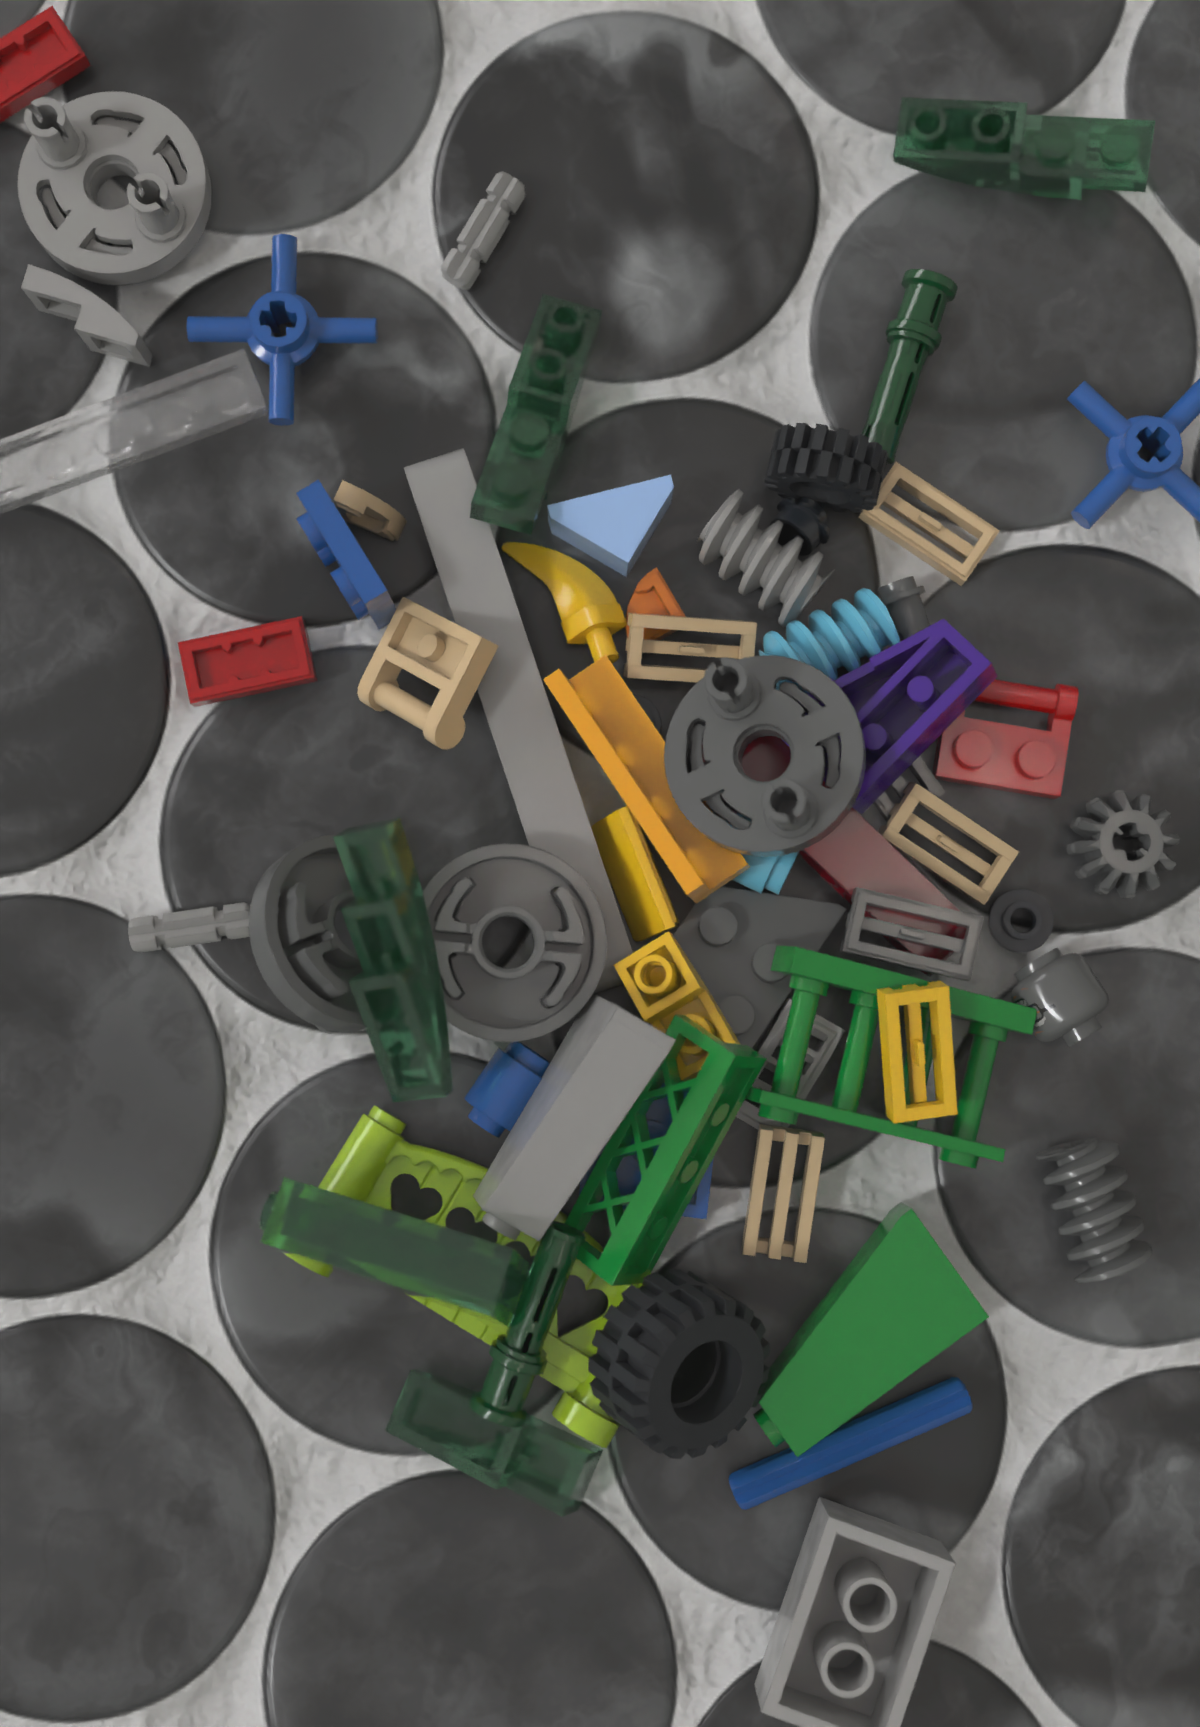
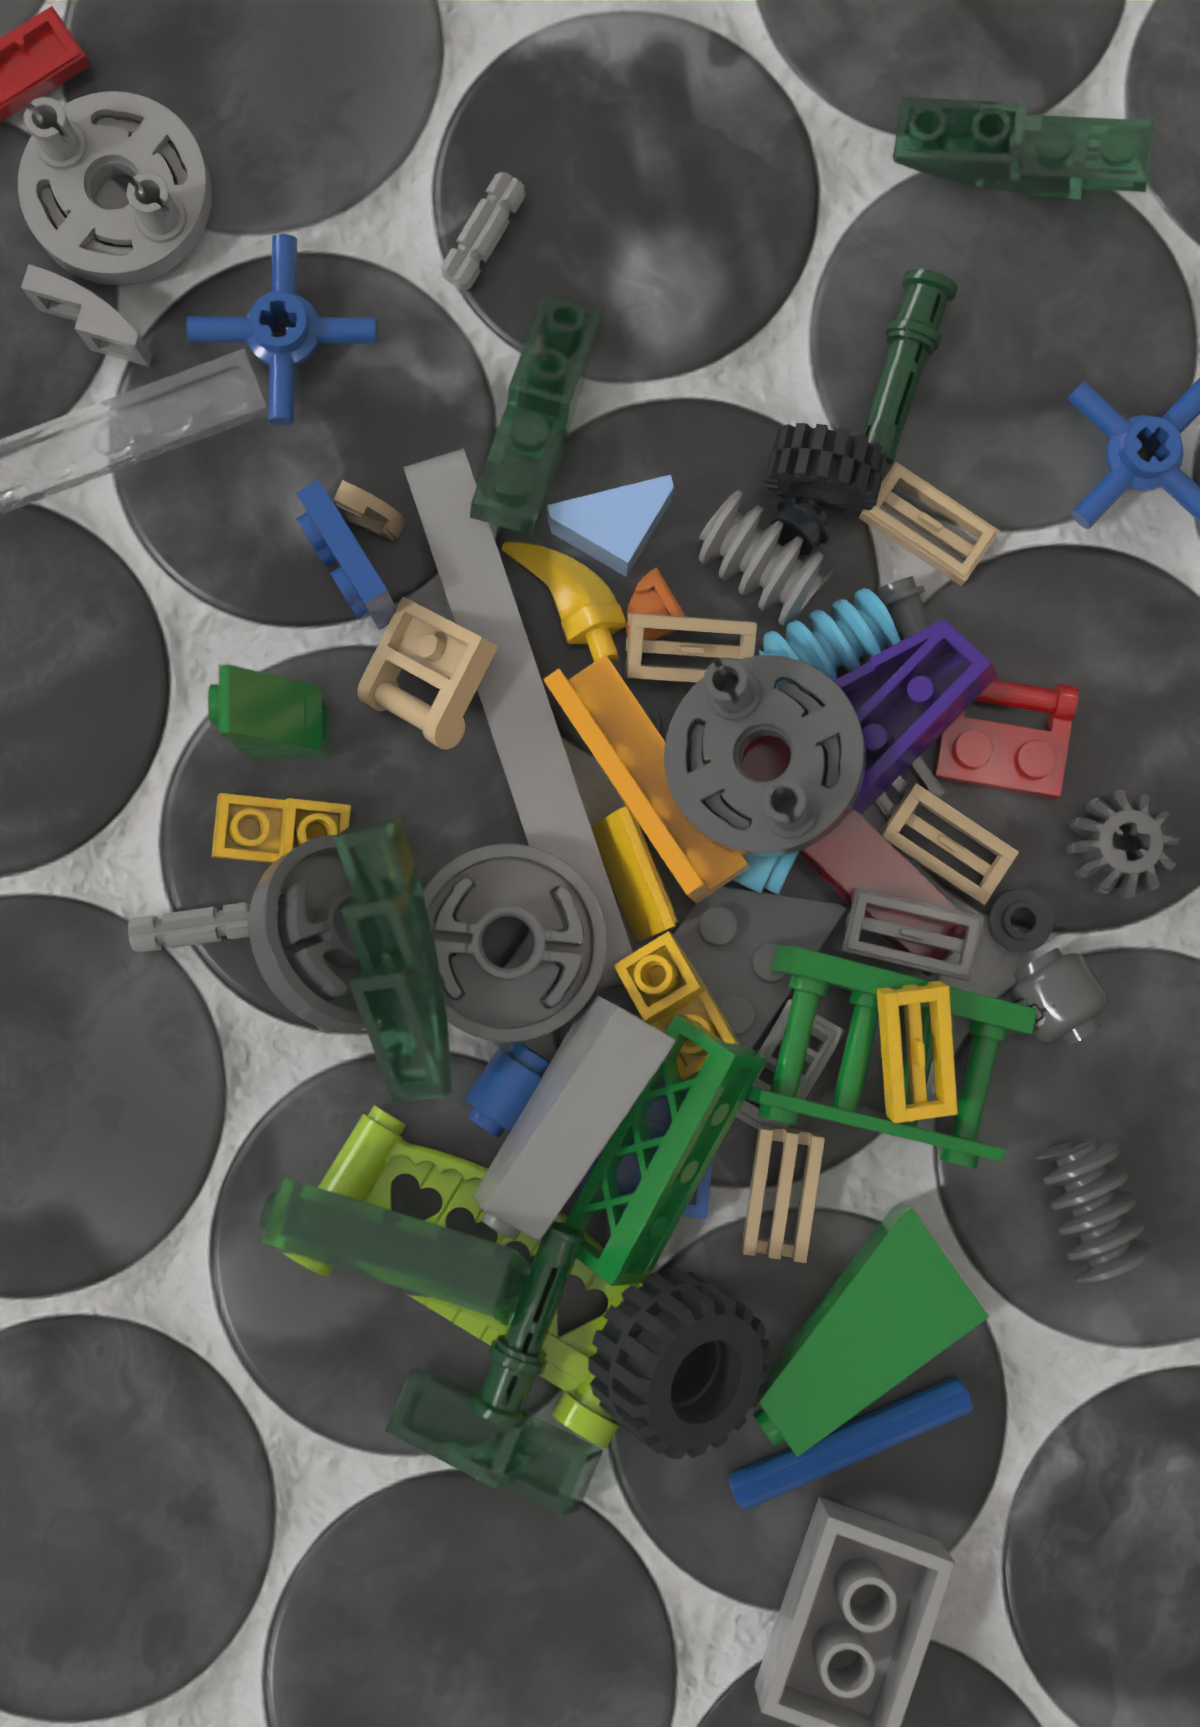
(247, 661): red plate -> none
(269, 828): none -> yellow slope
(270, 714): none -> green slope

